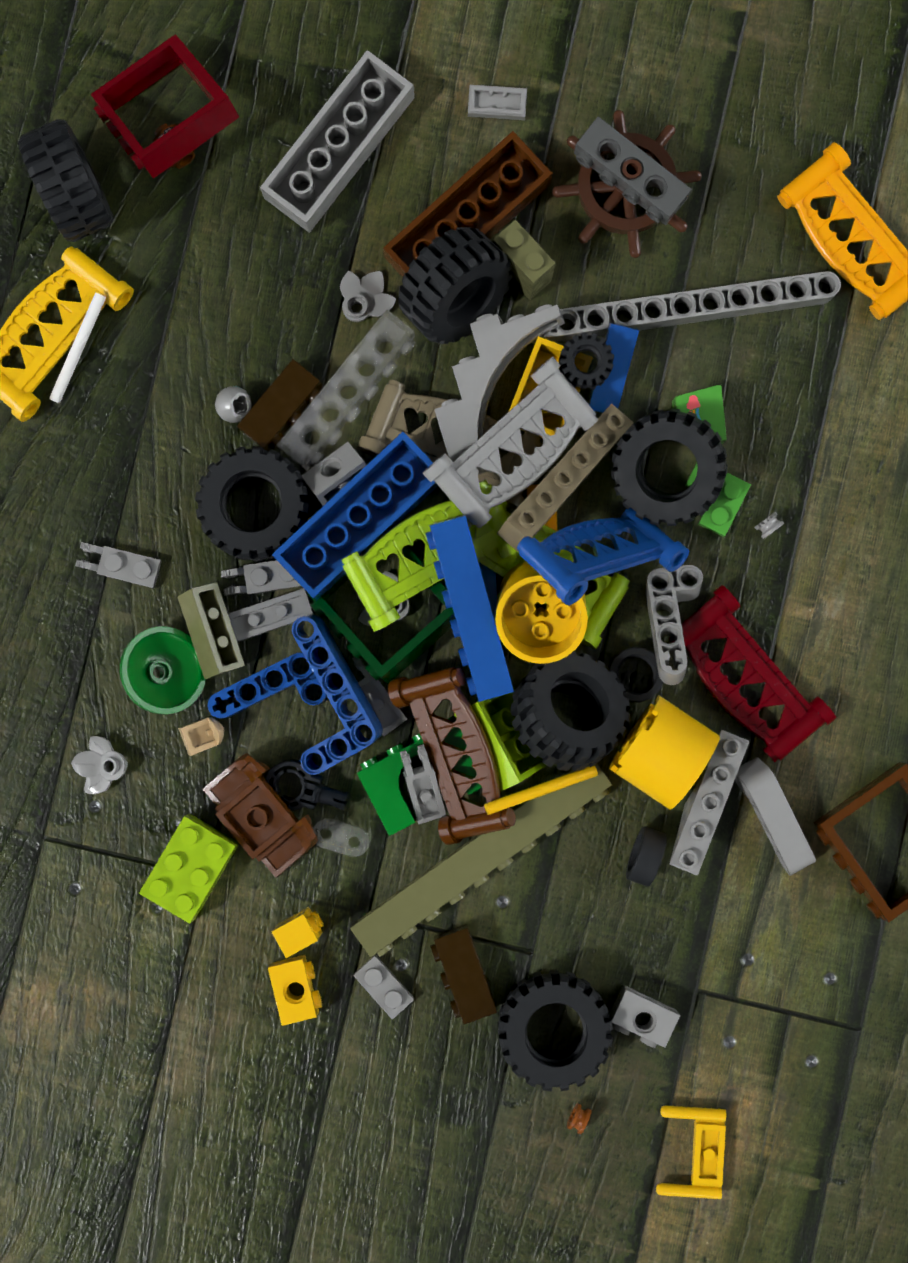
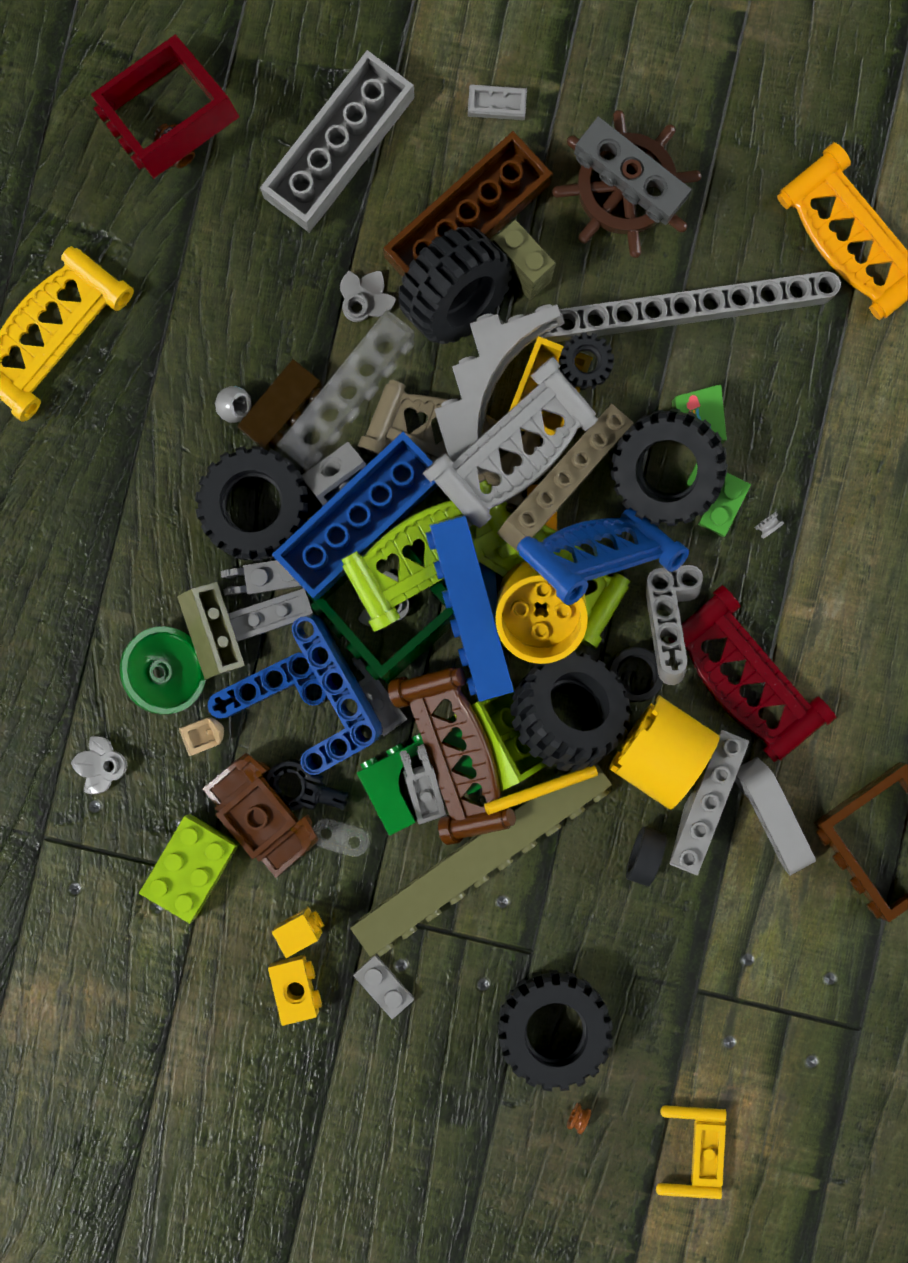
(65, 180): black tyre -> none
(77, 347): white bar -> none
(122, 565): light grey hinge -> none
(463, 974): dark brown brick -> none
(622, 341): blue tile -> none
(661, 1022): light grey brick -> none

